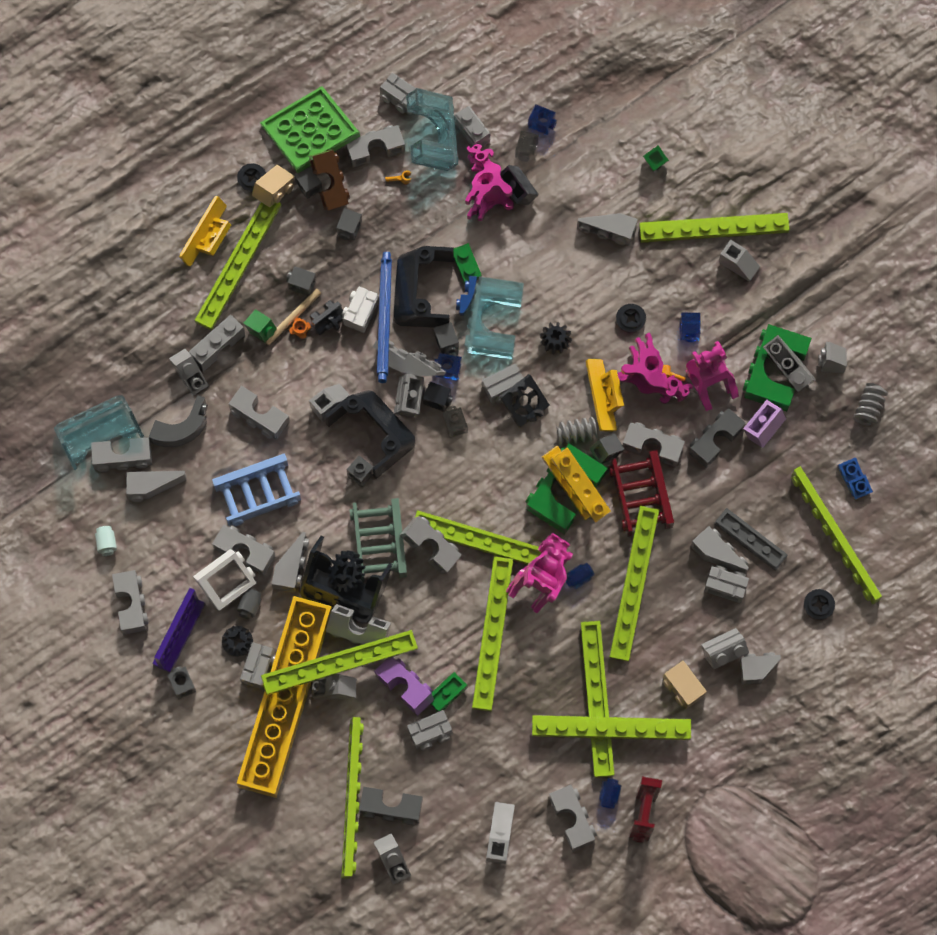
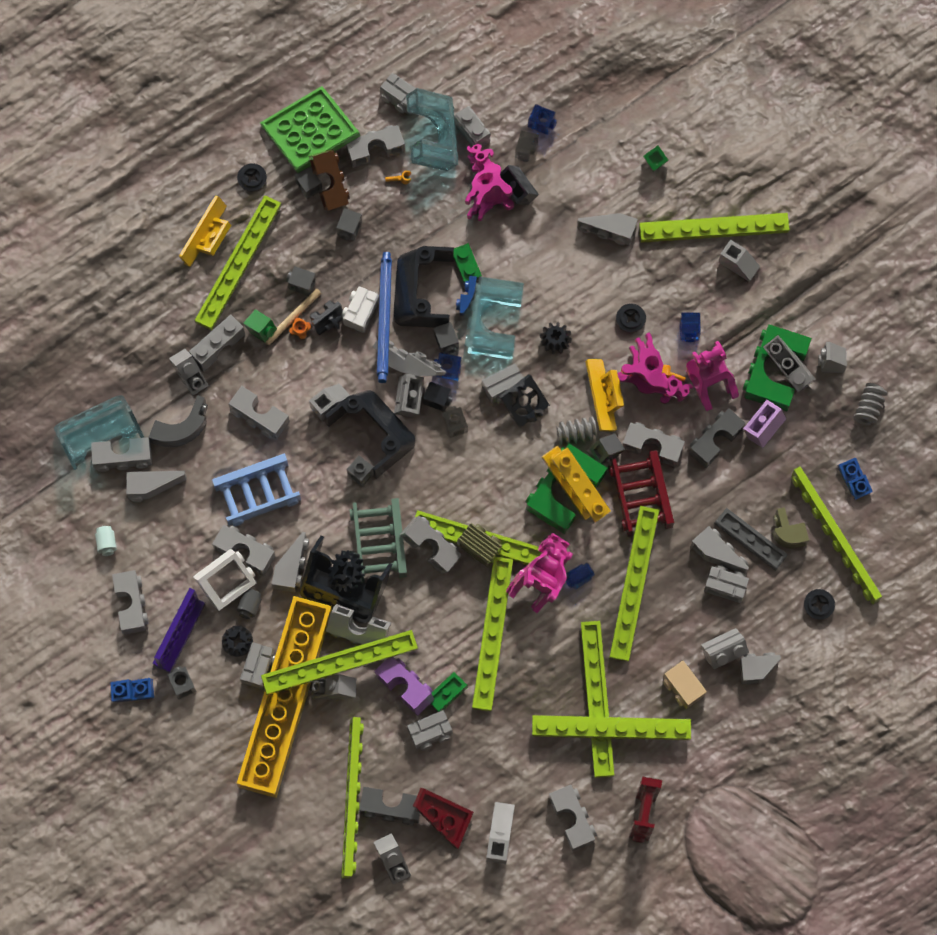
(132, 690): none -> blue slope
(273, 186): tan brick -> none
(444, 815): none -> dark red wing
(479, 544): none -> olive brick
(609, 793): clear blue brick -> none
(789, 535): none -> olive brick

